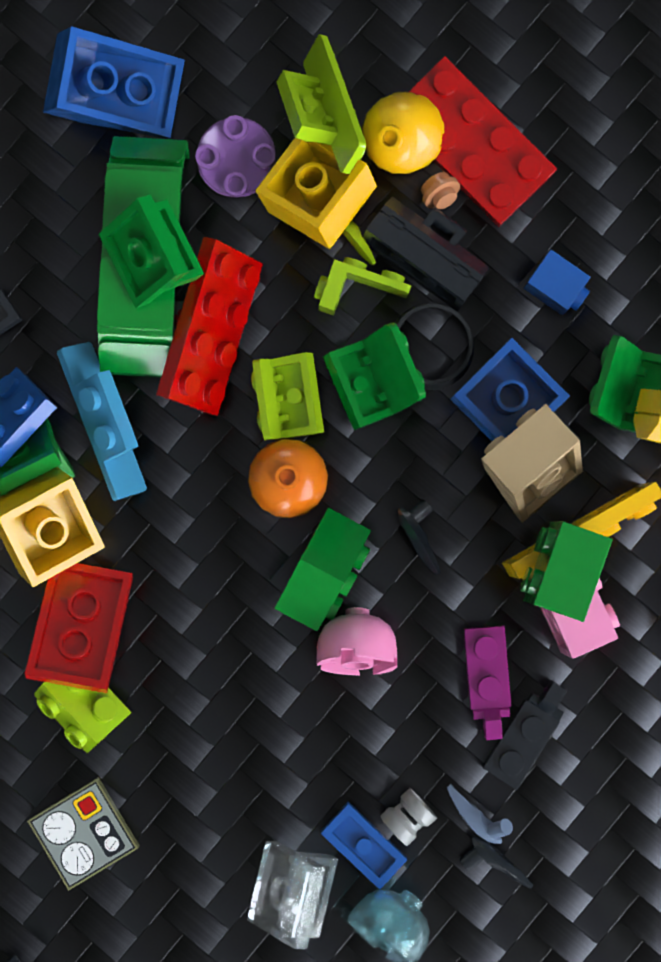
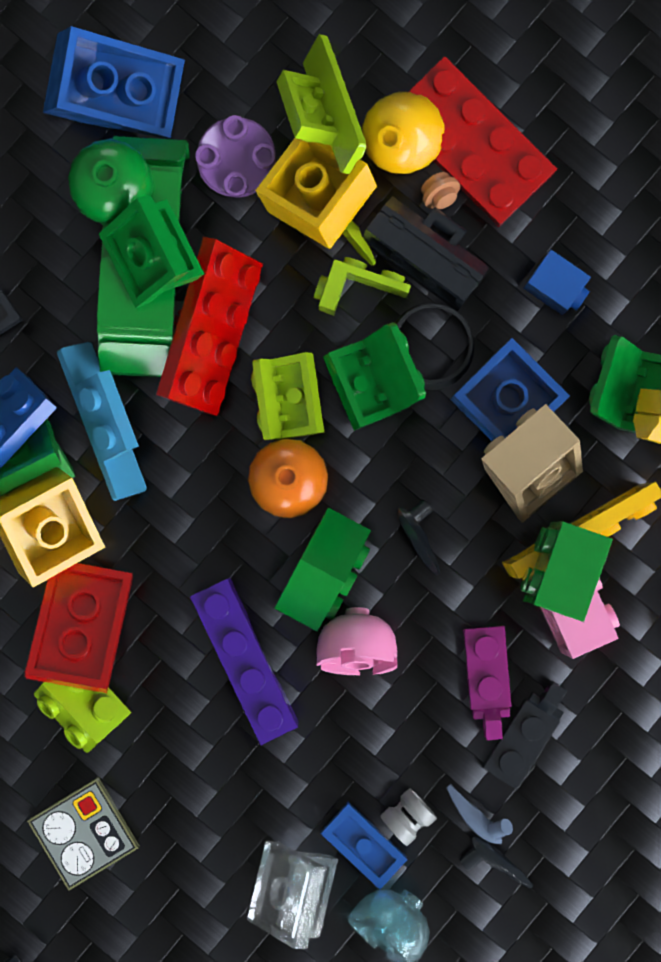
(108, 179): none -> green cylinder
(244, 661): none -> dark purple arch

